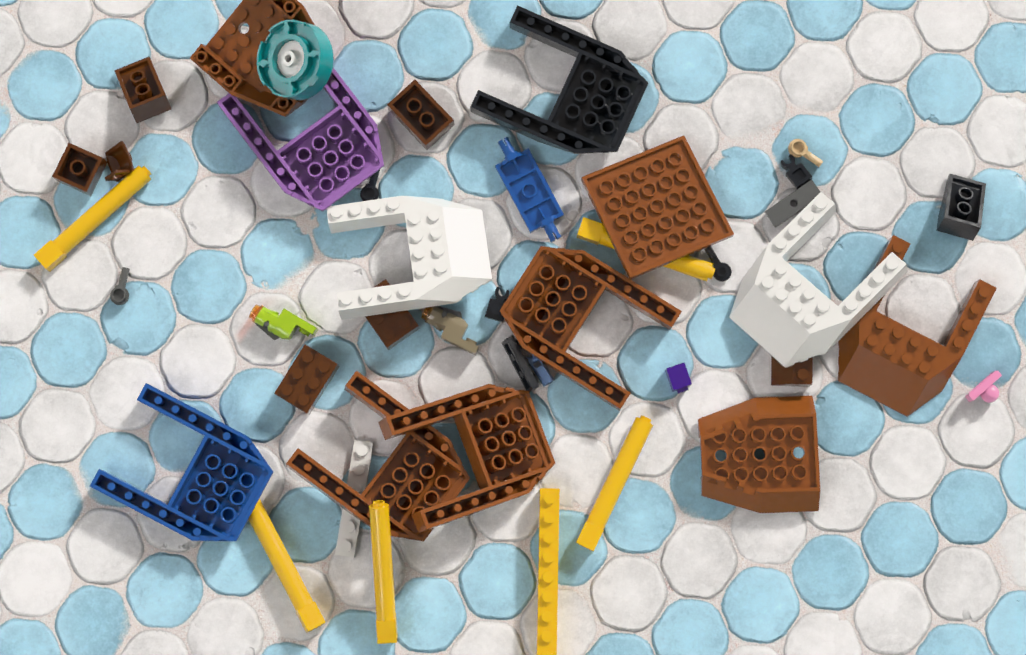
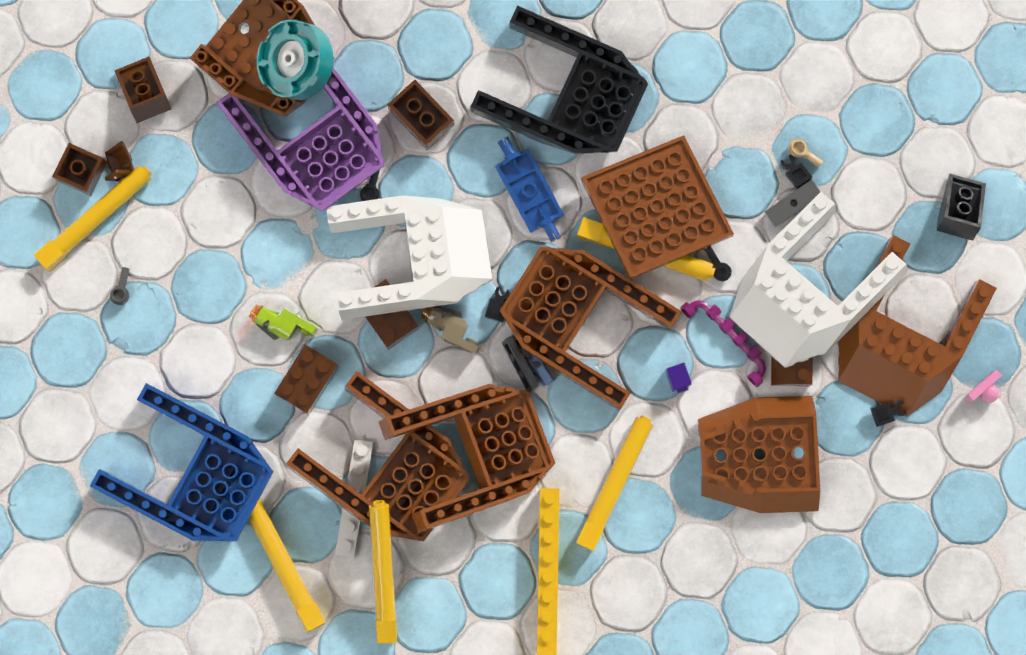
(738, 339): none -> magenta bar
(885, 414): none -> black plate

